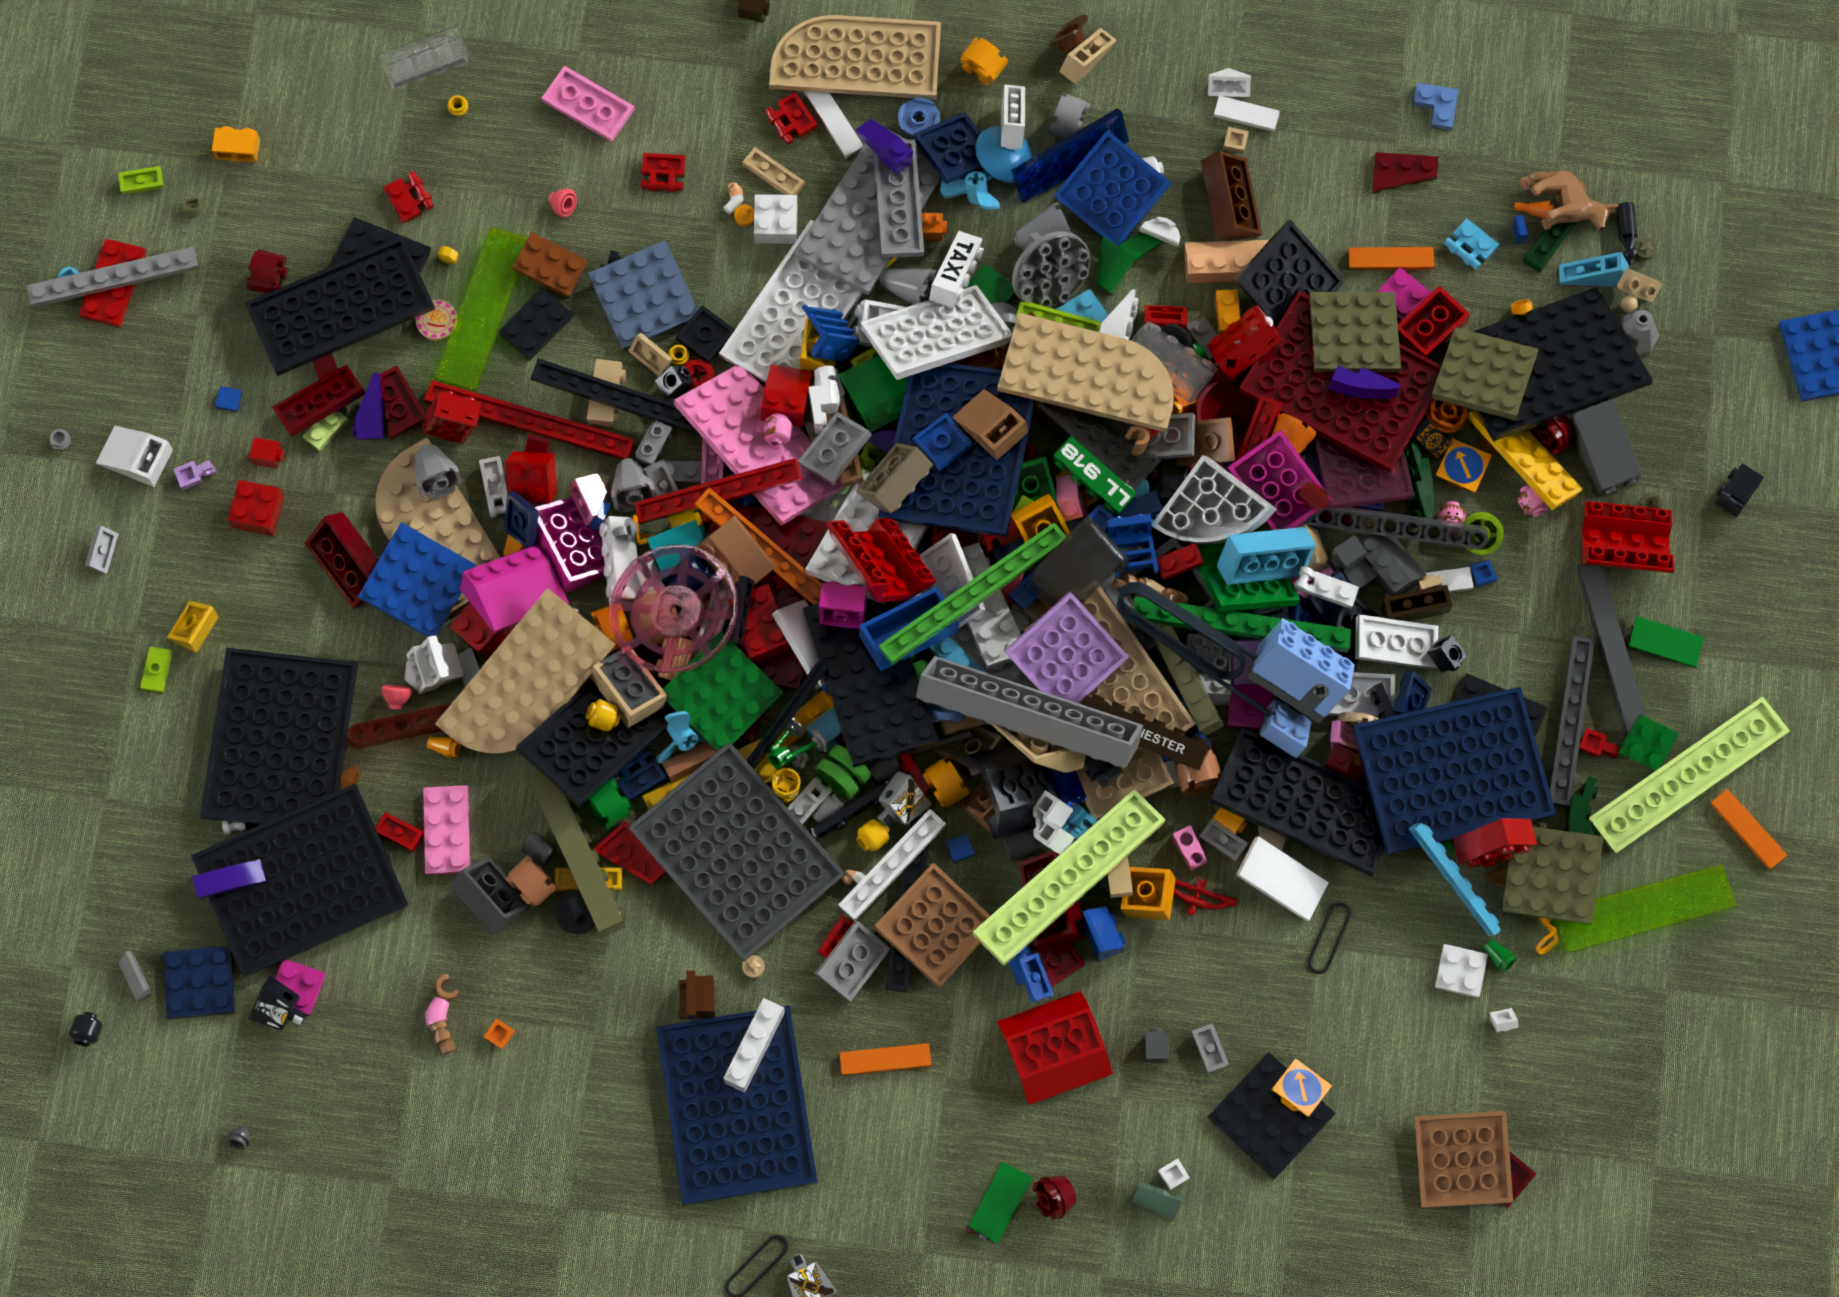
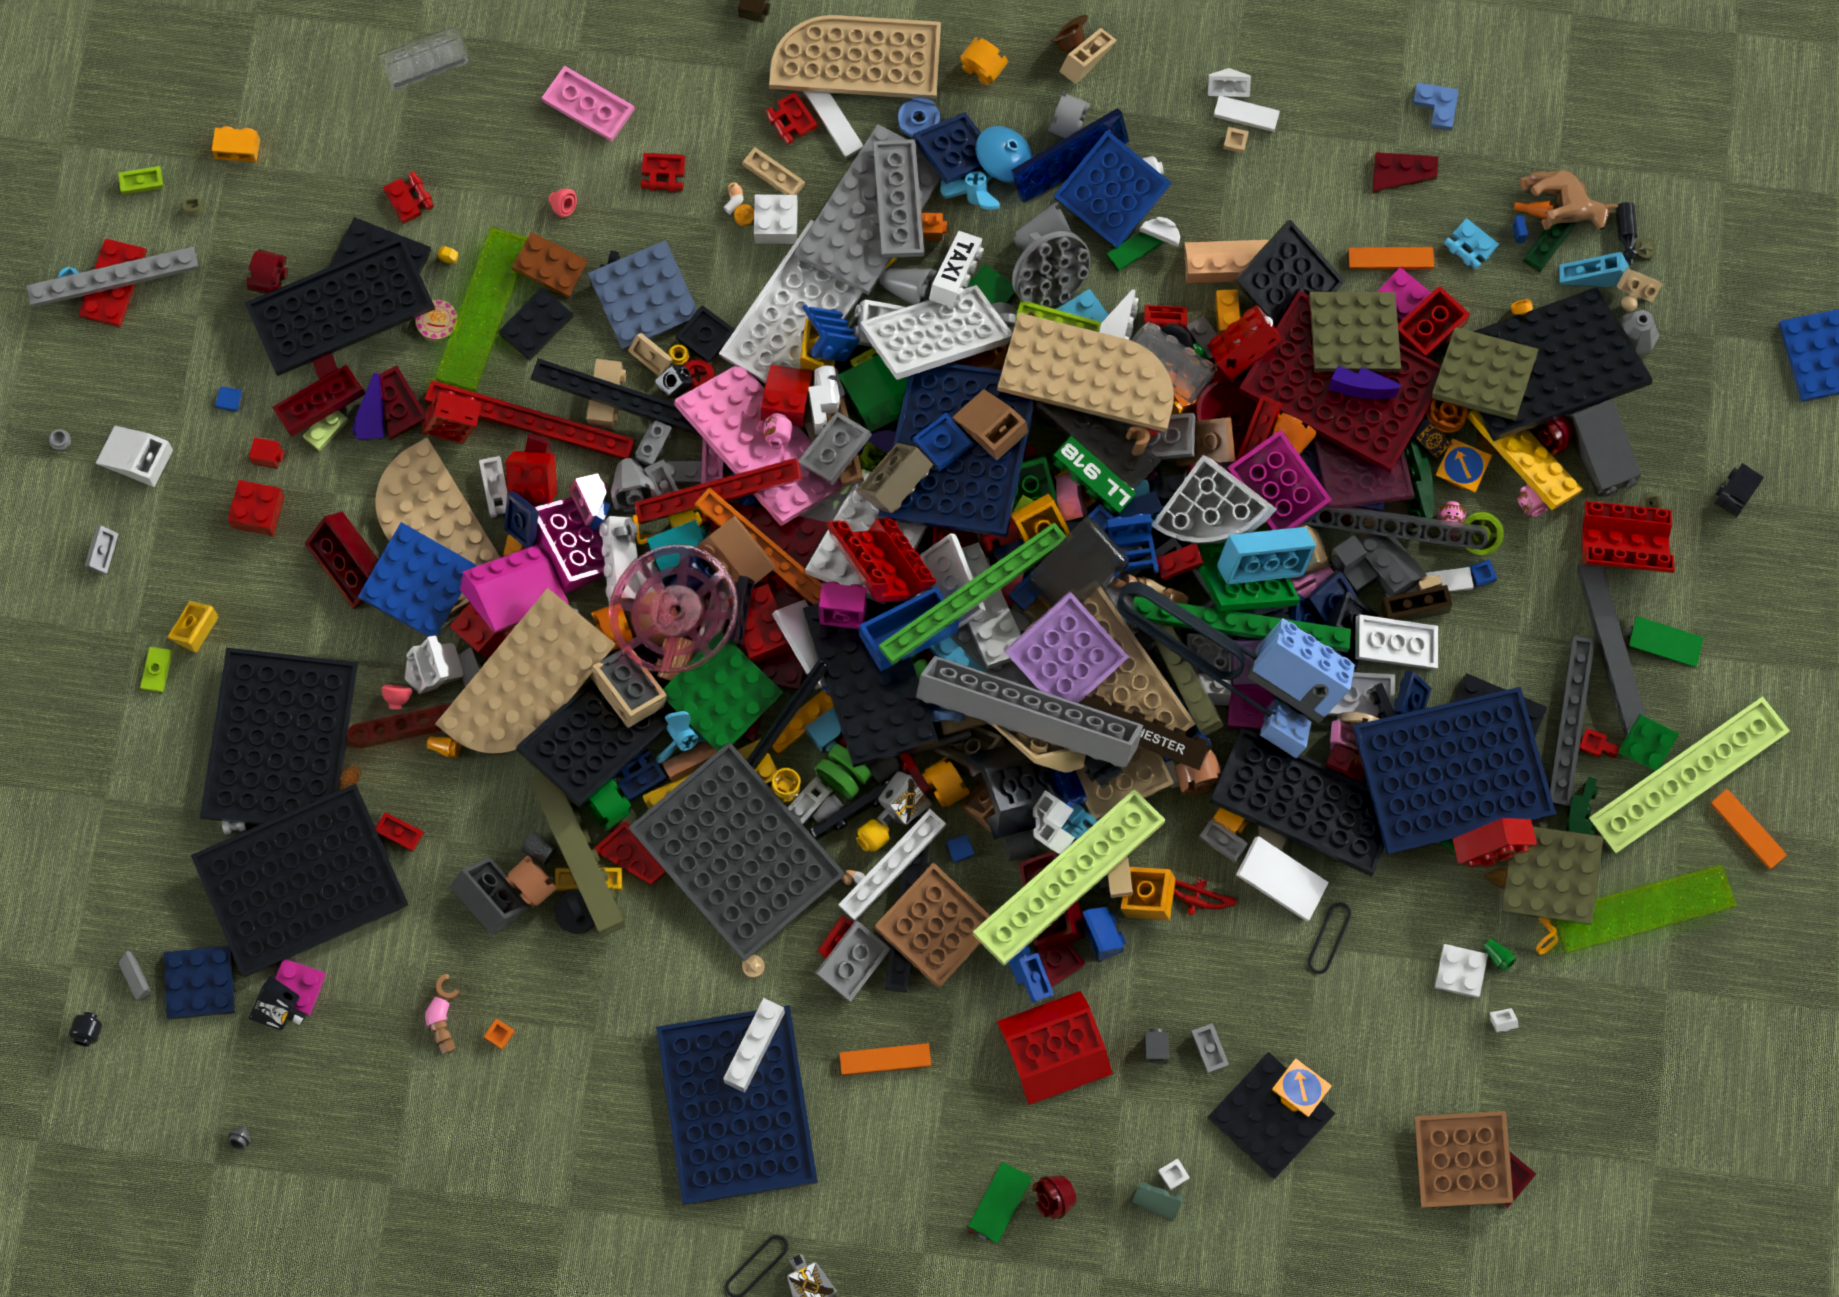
(190, 474): lavender plate -> none
(228, 879): dark purple slope -> none
(435, 472): light grey cone -> none
(446, 829): bright pink plate -> none
(457, 100): yellow plate -> none
(603, 715): yellow head -> none
(697, 996): reddish brown plate -> none
(782, 755): plant -> none
(886, 145): dark purple slope -> none
(1013, 117): white brick -> none
(1112, 265): green slope -> none
(1189, 847): bright pink leg -> none
(1230, 196): reddish brown slope -> none
(1314, 496): clear red brick -> none
(1326, 587): white plate -> none
(1447, 654): black brick -> none
(1460, 885): medium azure plate -> none

